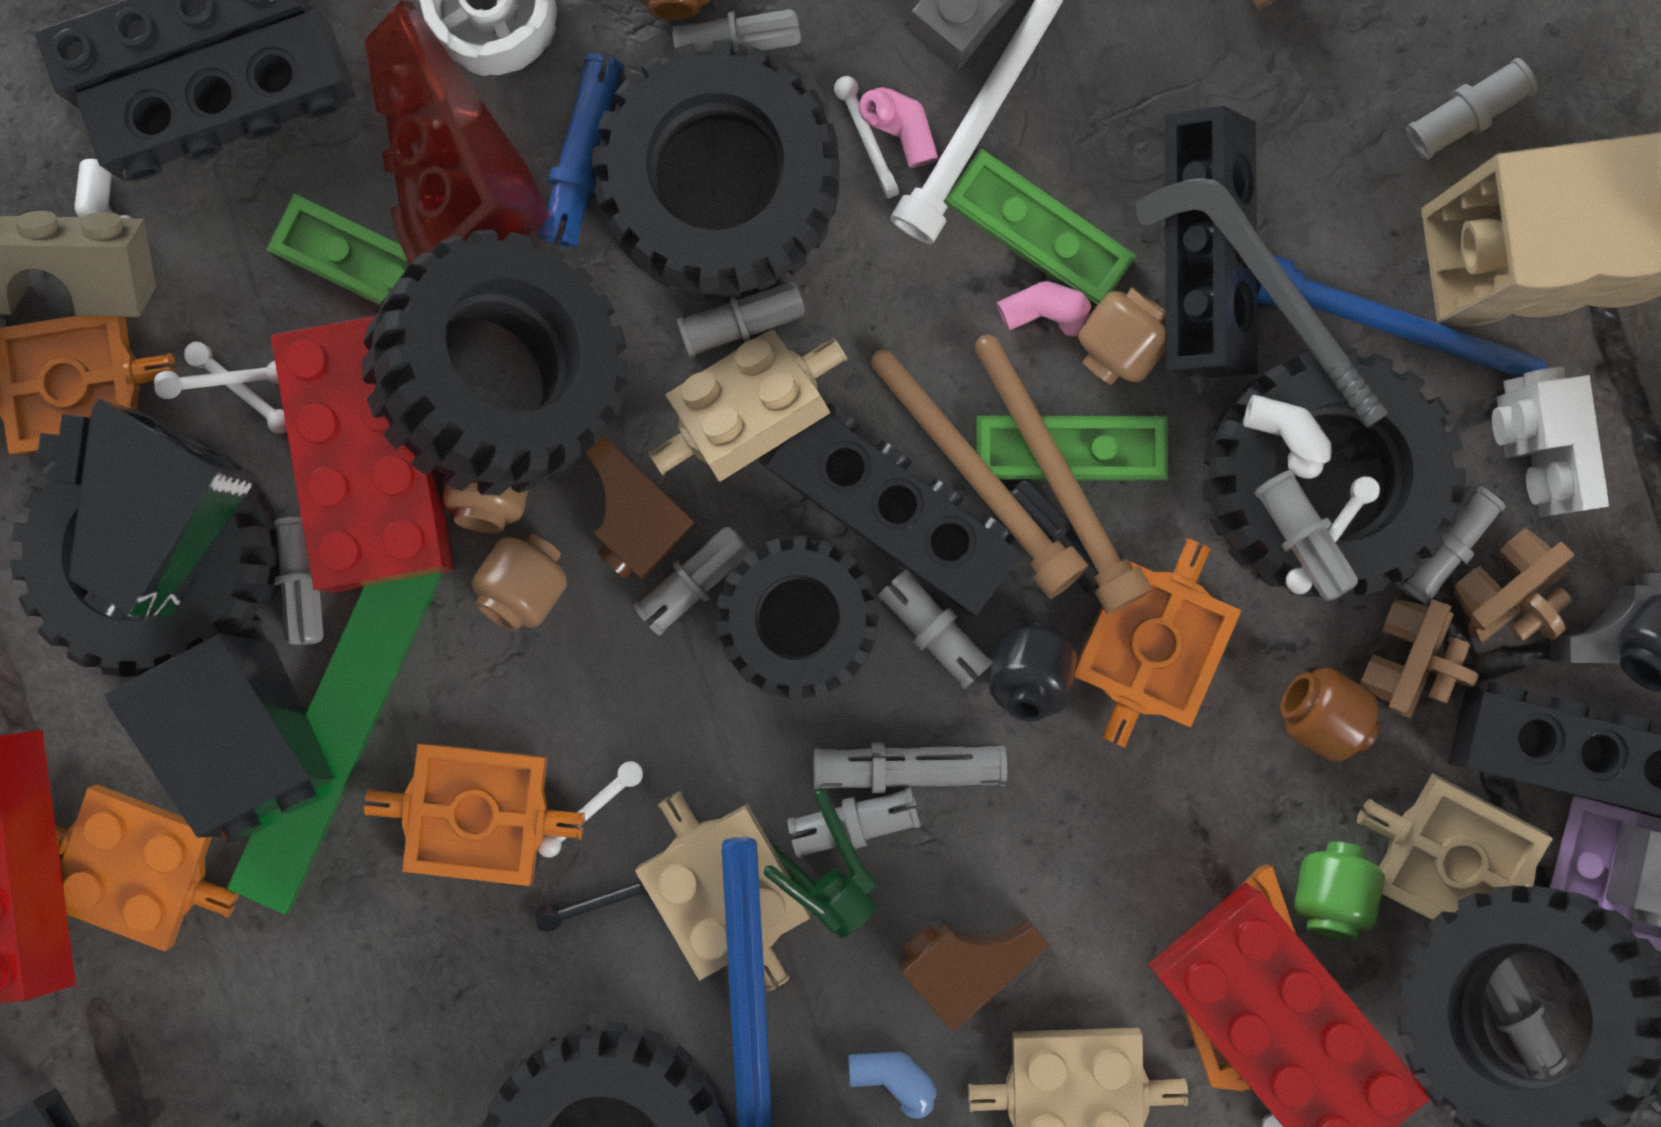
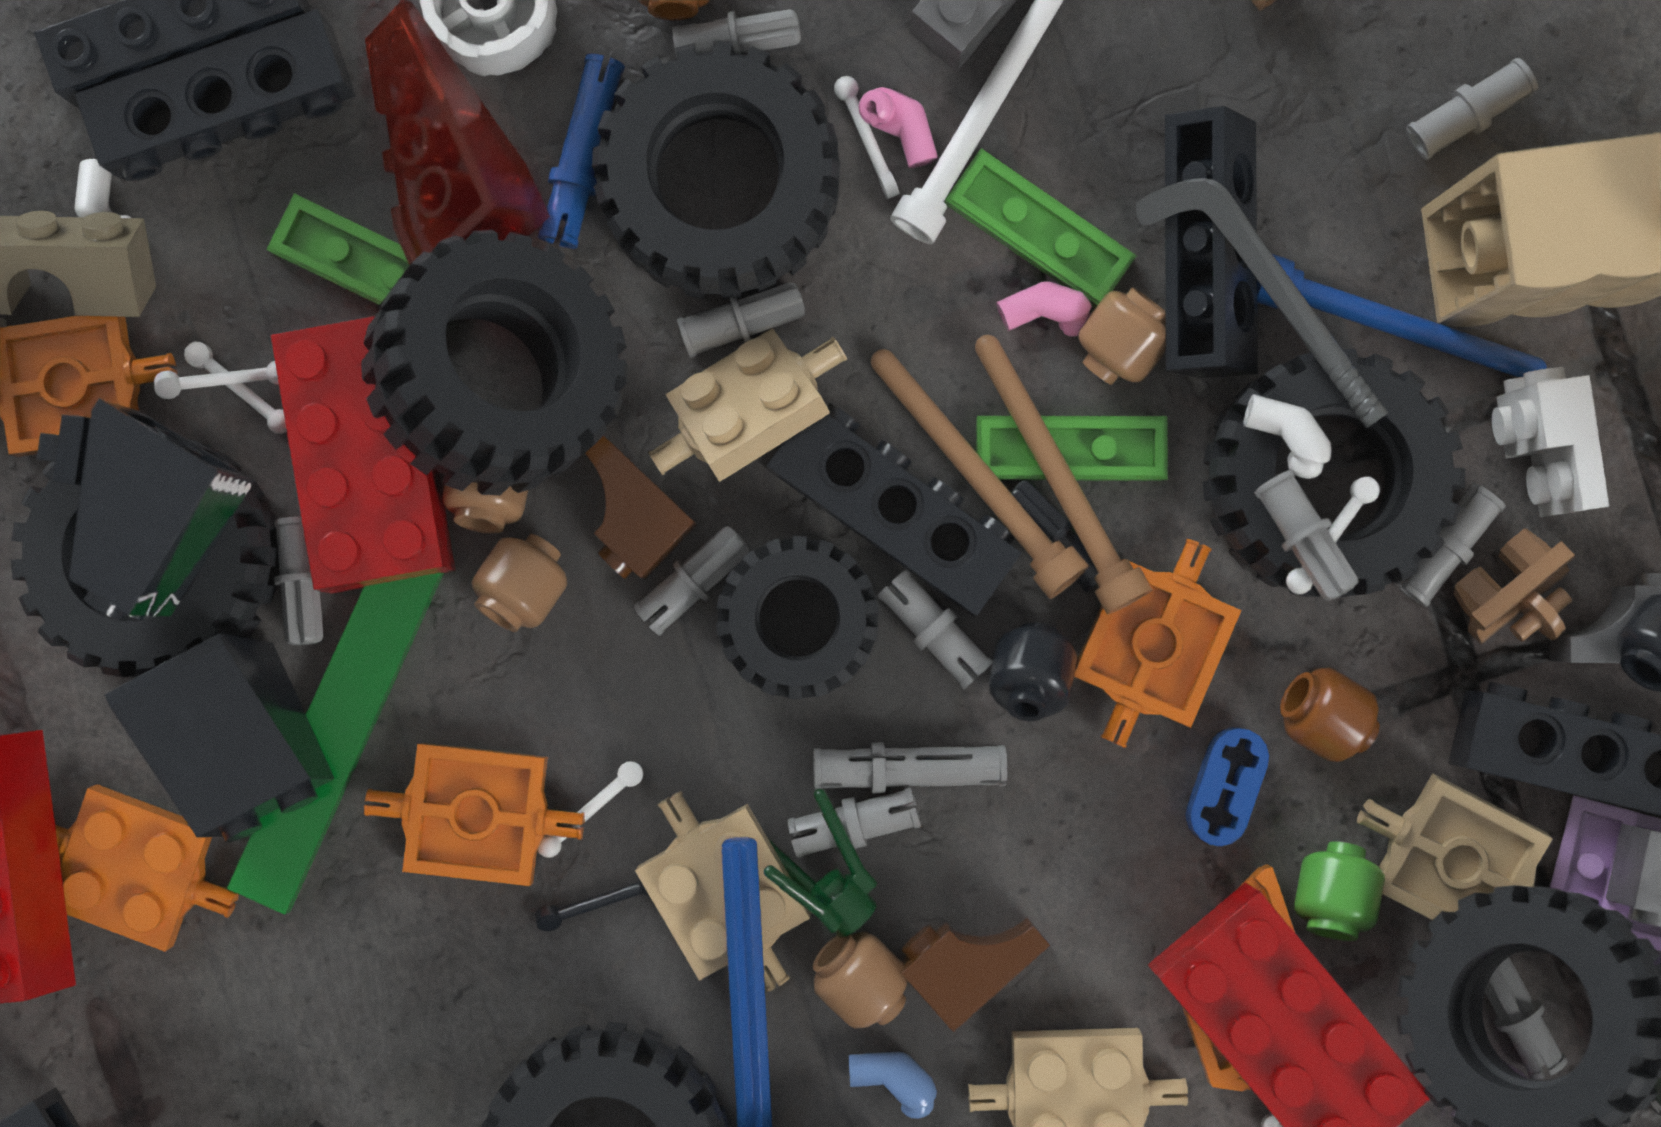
(860, 980): none -> medium nougat head
(1242, 790): none -> blue beam
(1426, 630): medium nougat hips -> none

